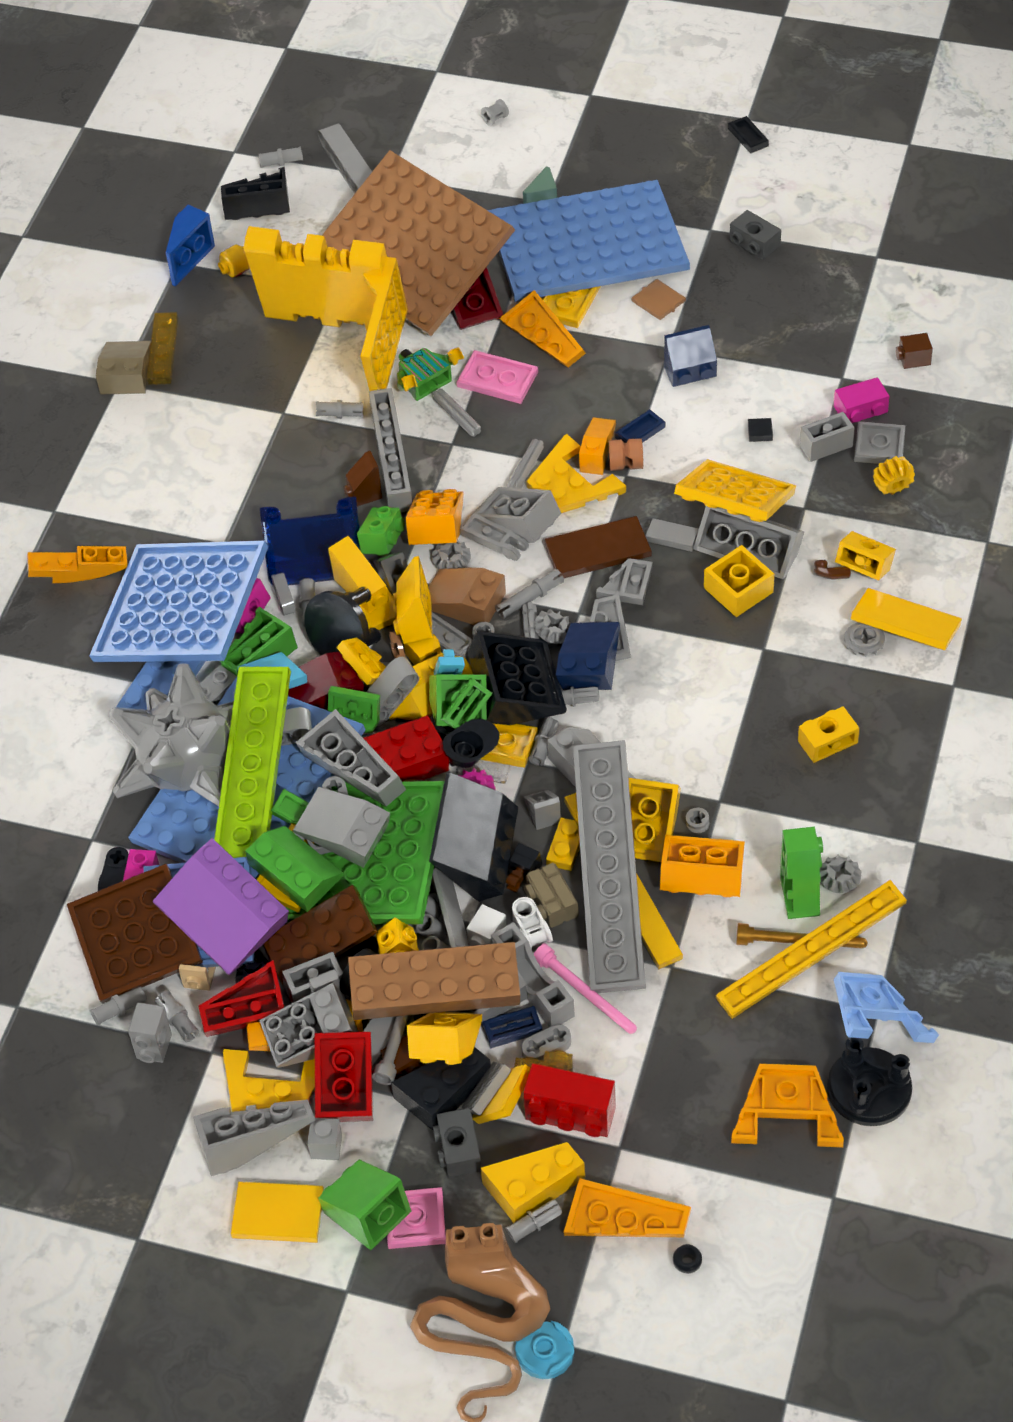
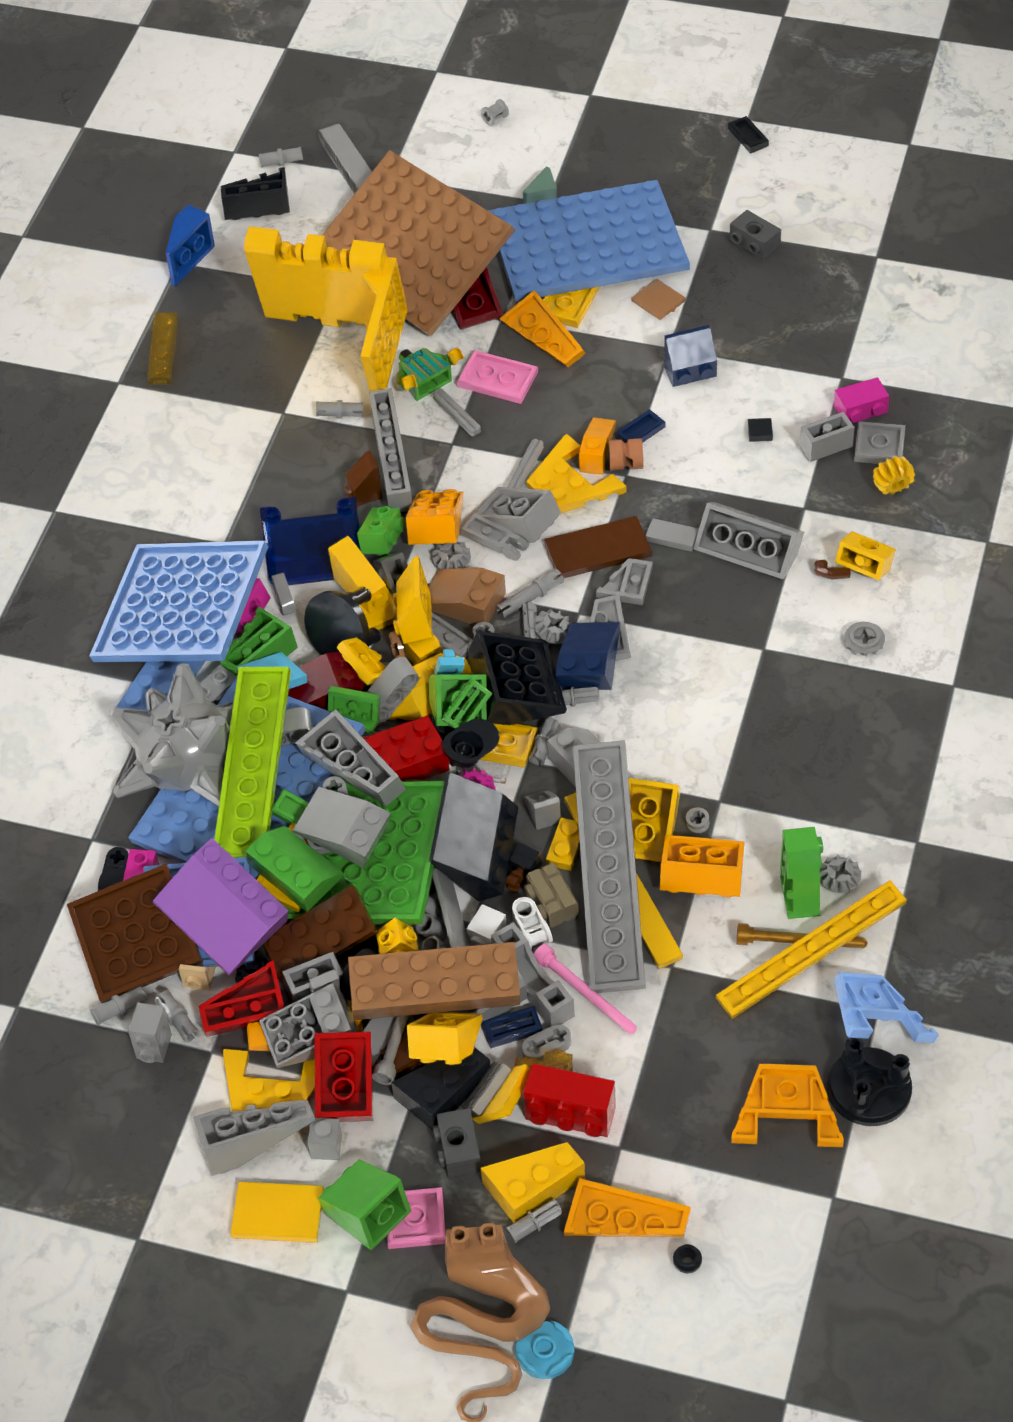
(83, 565): light orange slope -> none
(123, 367): dark tan slope -> none
(233, 261): yellow head -> none
(307, 590): light grey pin -> none
(735, 490): yellow plate -> none
(739, 580): yellow brick -> none
(828, 734): yellow brick -> none
(906, 619): yellow tile -> none
(914, 350): reddish brown brick -> none

